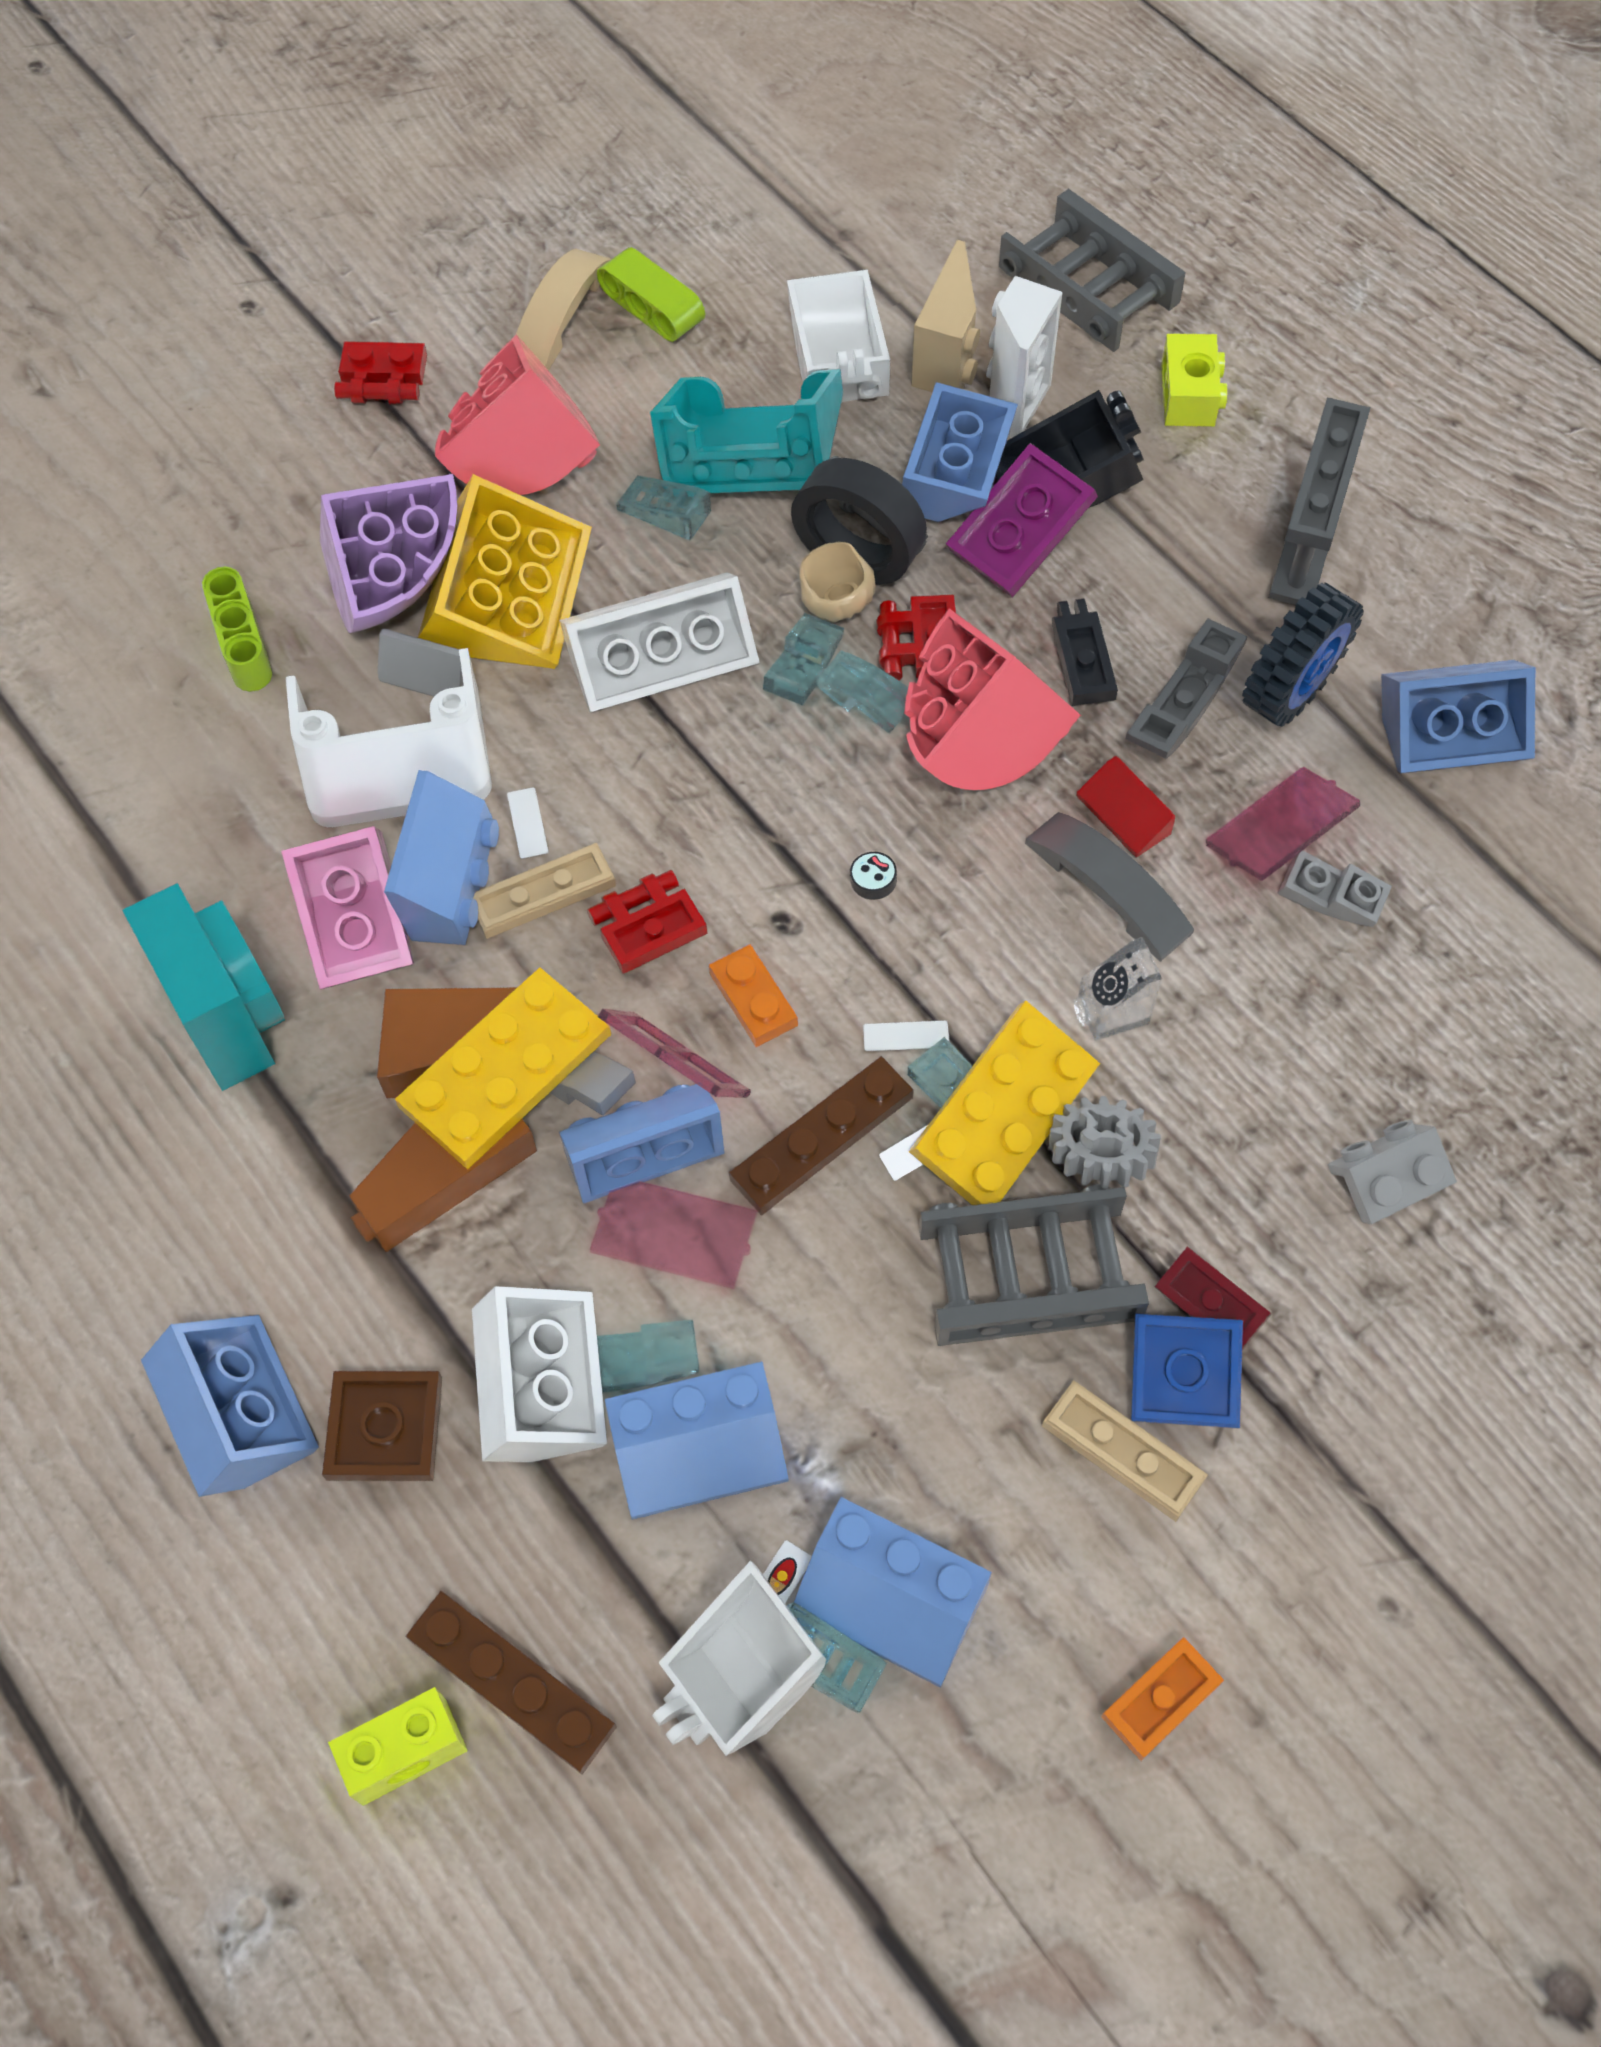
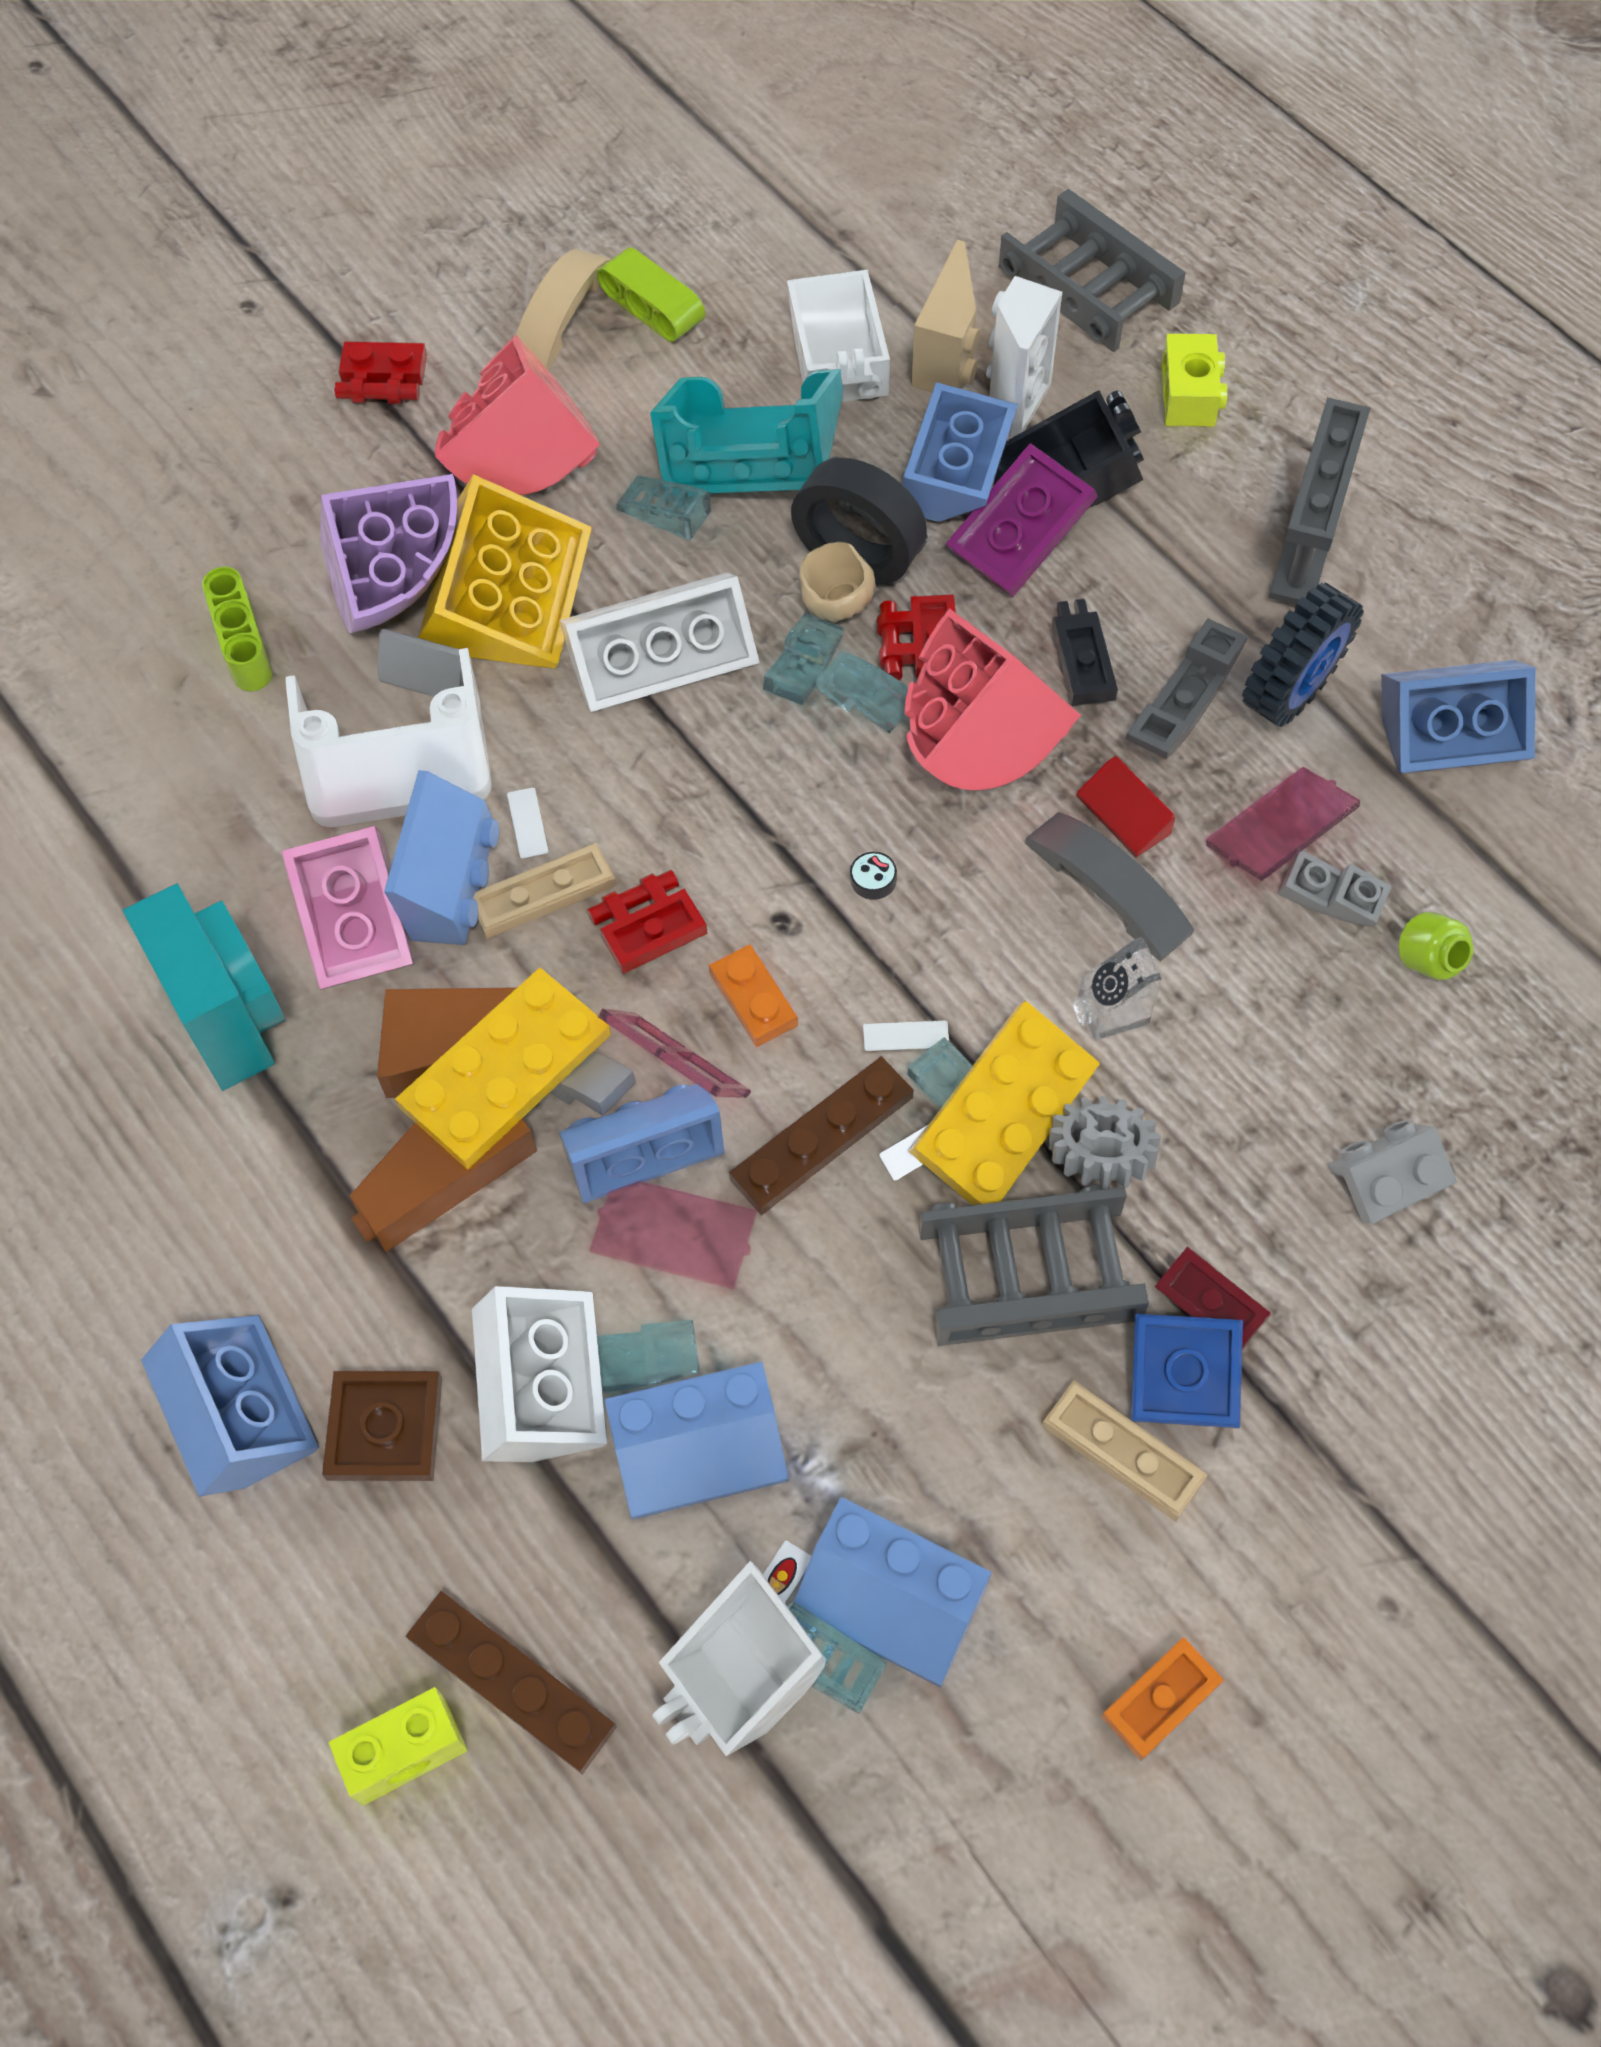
(1435, 945): none -> lime head

